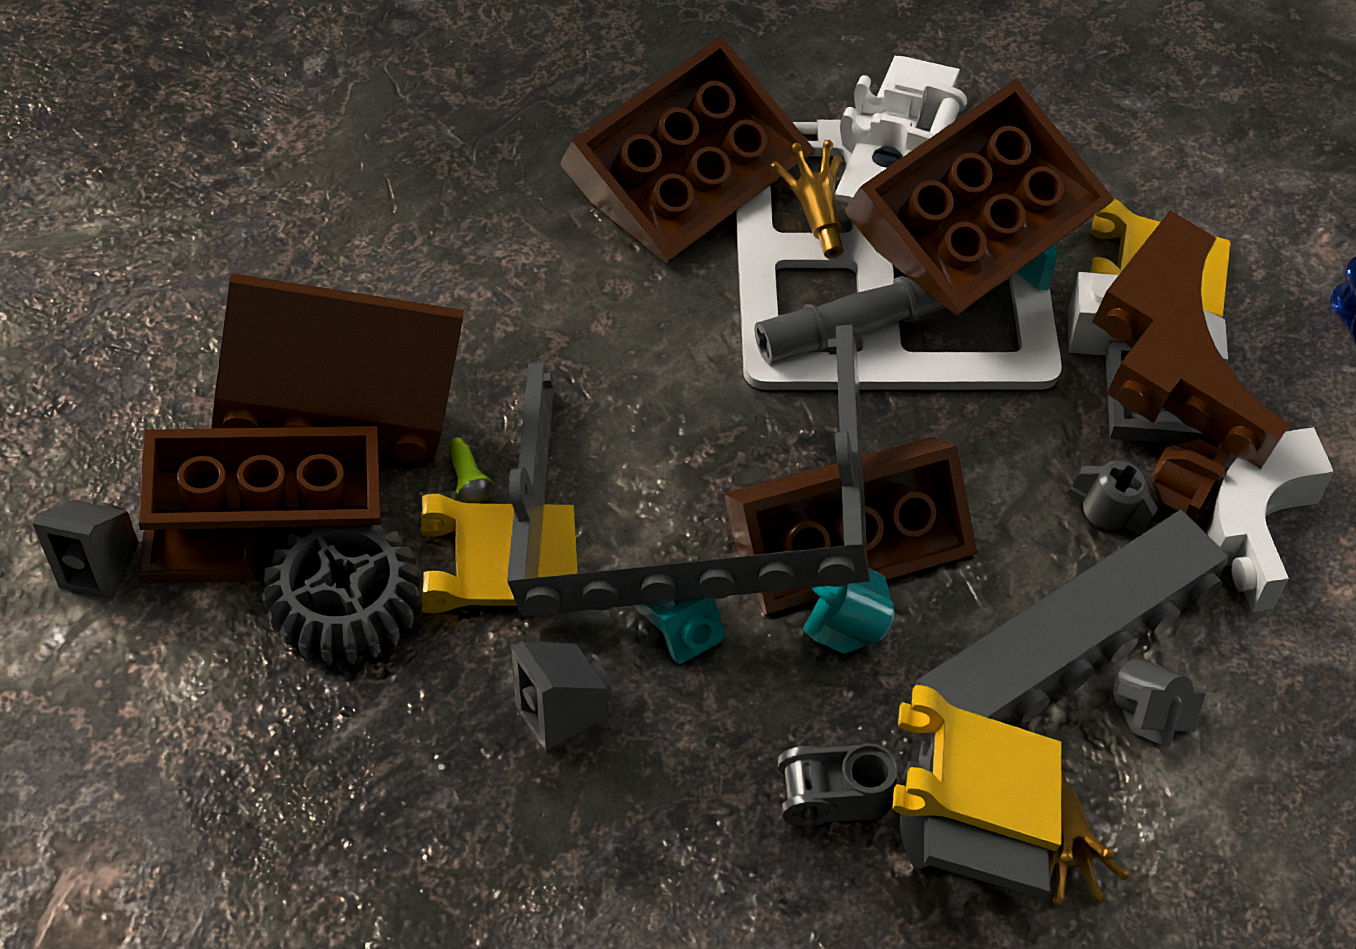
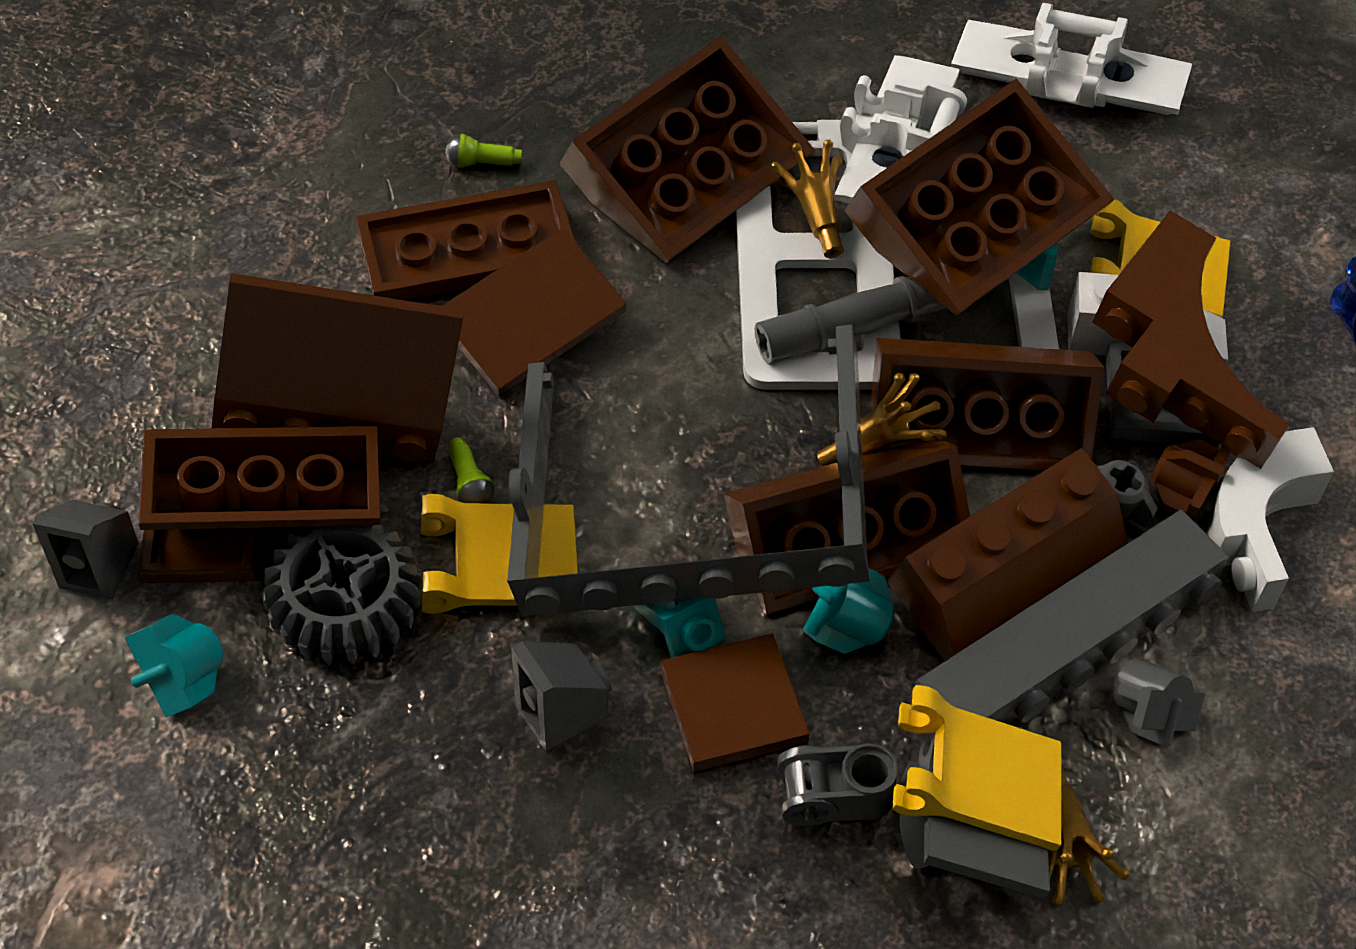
(176, 661): none -> teal piece
(456, 240): none -> reddish brown plate
(464, 152): none -> lime piece
(533, 310): none -> reddish brown tile
(734, 702): none -> reddish brown tile
(889, 422): none -> pearl gold piece
(997, 400): none -> reddish brown slope
(1011, 554): none -> reddish brown slope
(1103, 77): none -> white piece

